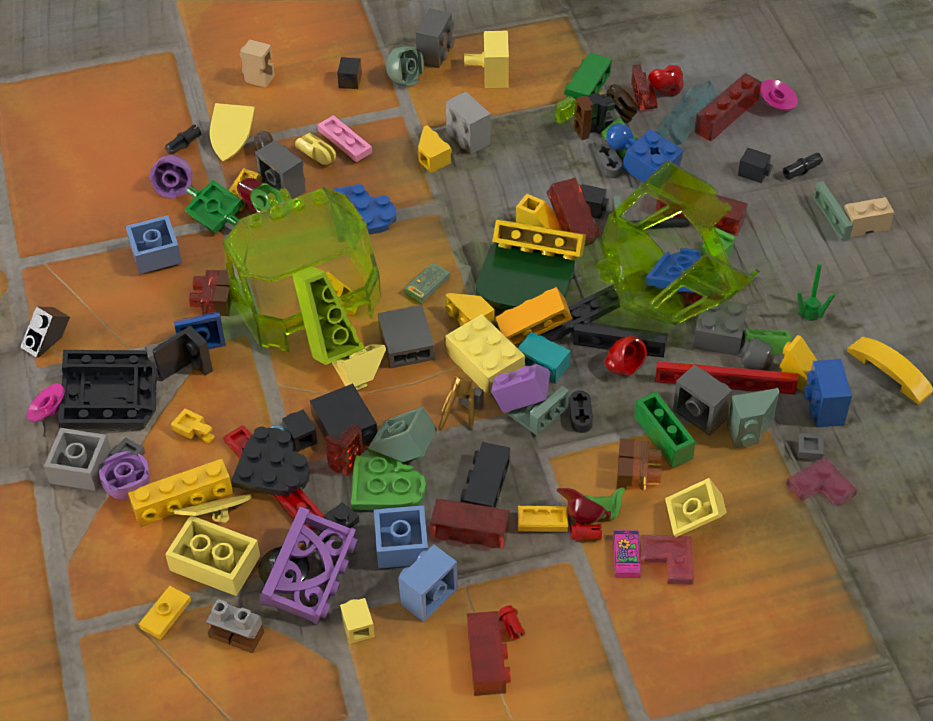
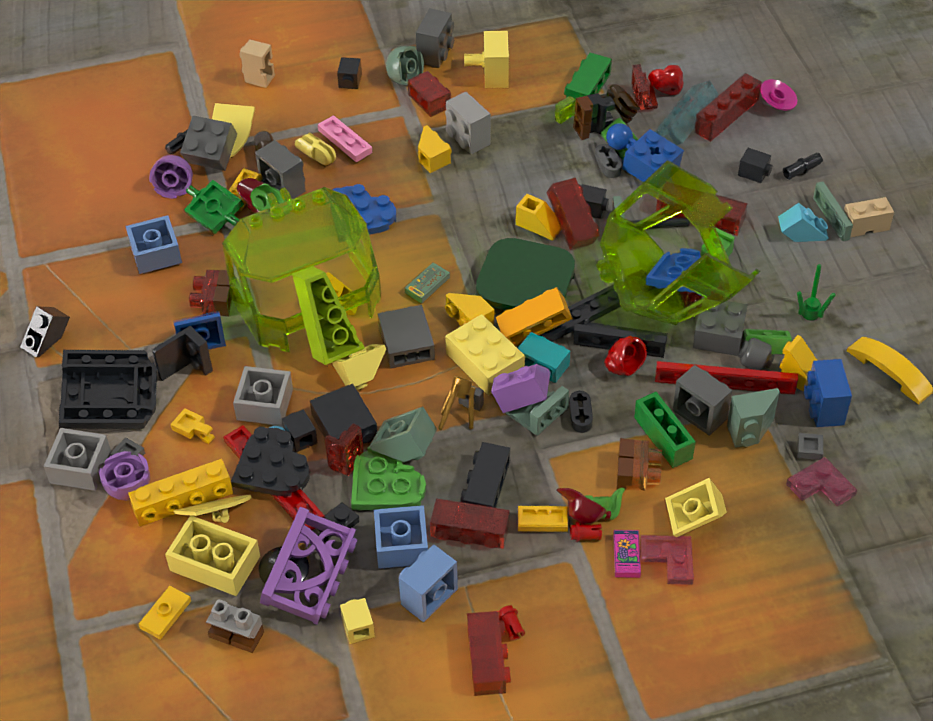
(46, 403): dark pink dish -> none
(209, 143): none -> dark grey brick
(263, 395): none -> light grey brick
(428, 93): none -> clear red brick
(539, 238): yellow brick -> none
(802, 225): none -> medium azure slope

